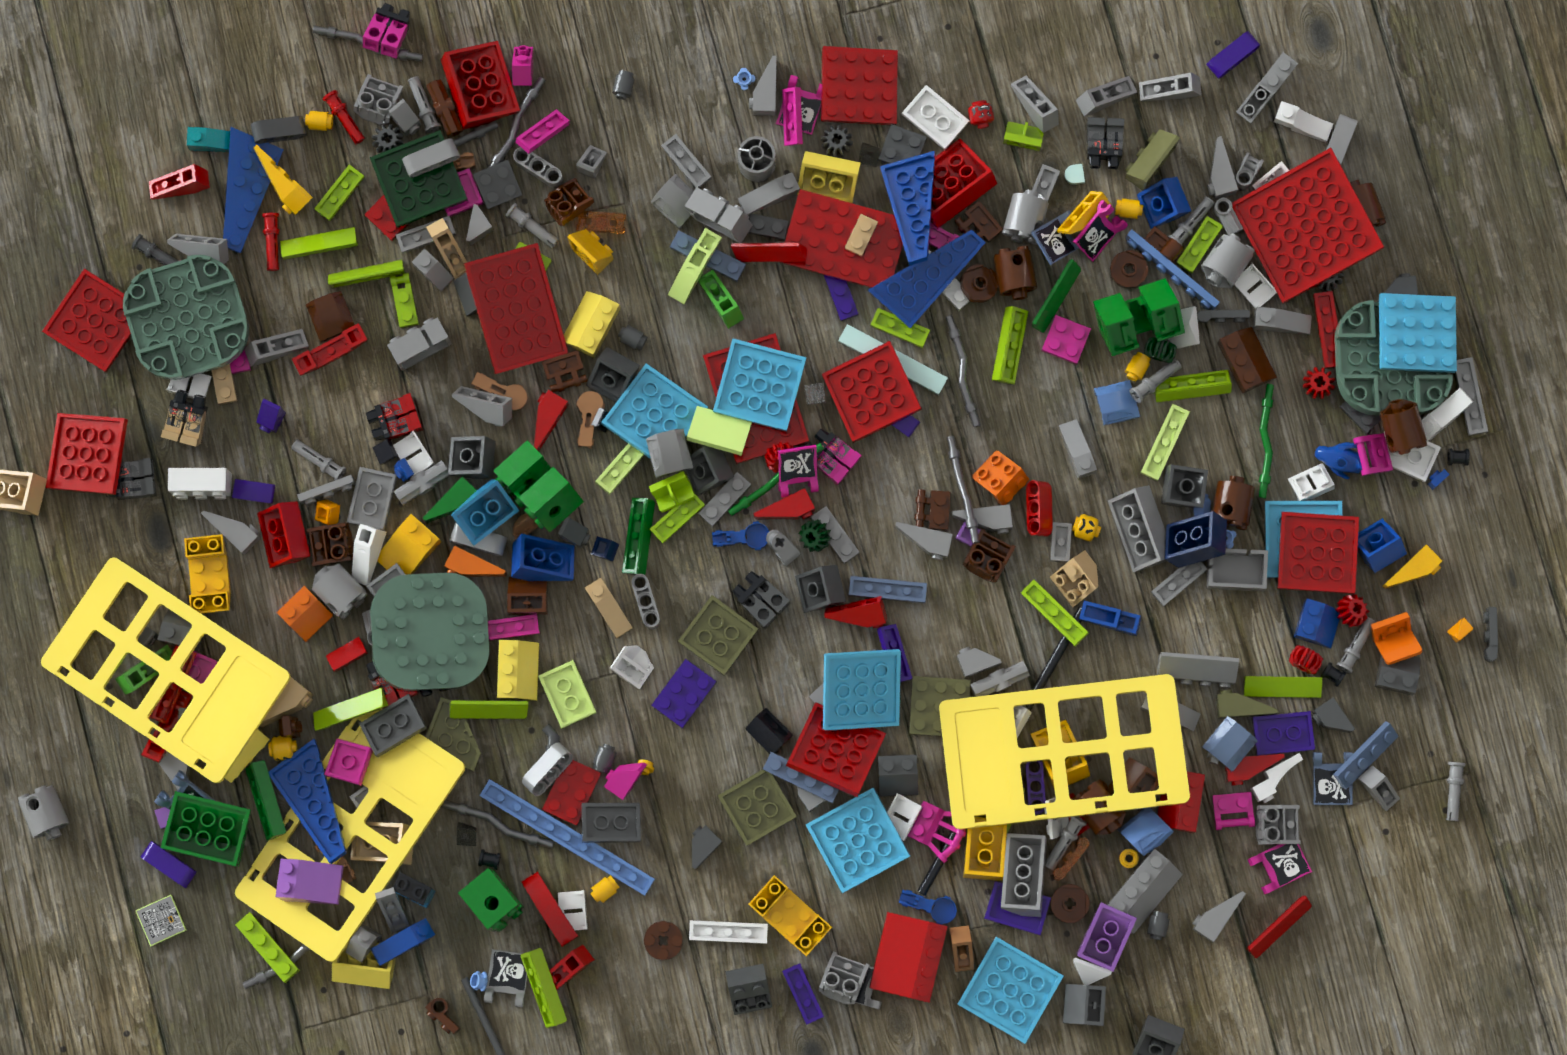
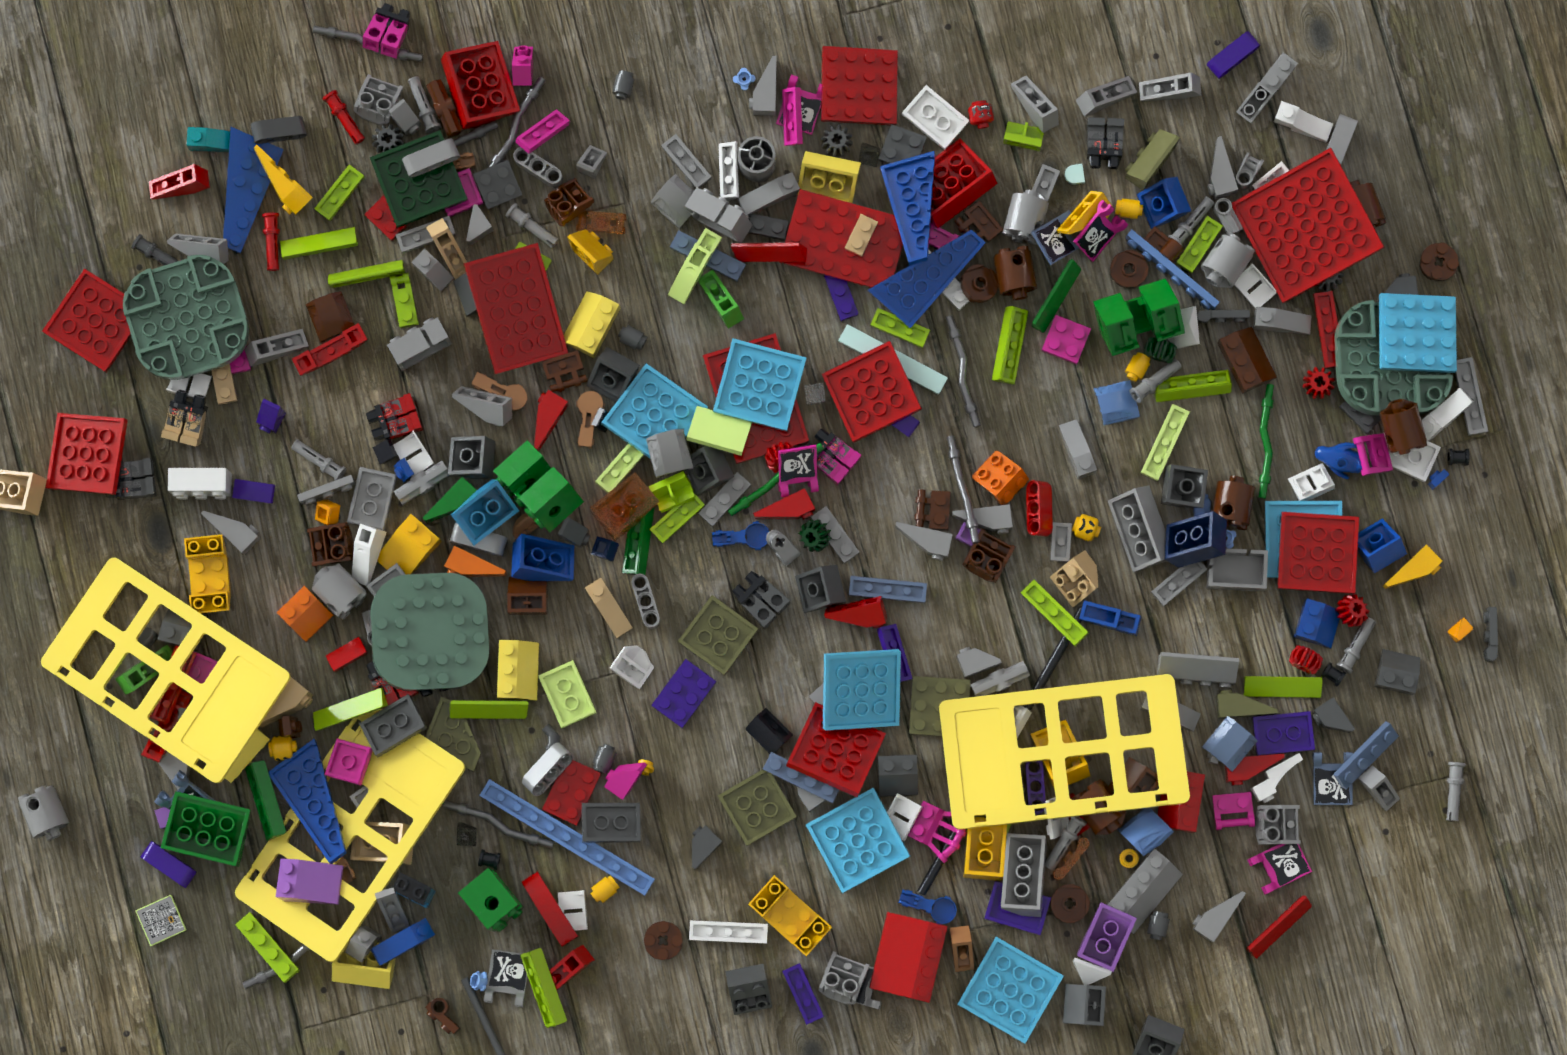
(283, 534): red slope -> none
(319, 120): yellow brick -> none
(513, 627): dark pink plate -> none
(624, 506): none -> clear orange slope
(728, 170): none -> white slope
(1395, 639): orange bracket -> none
(1440, 251): none -> reddish brown plate

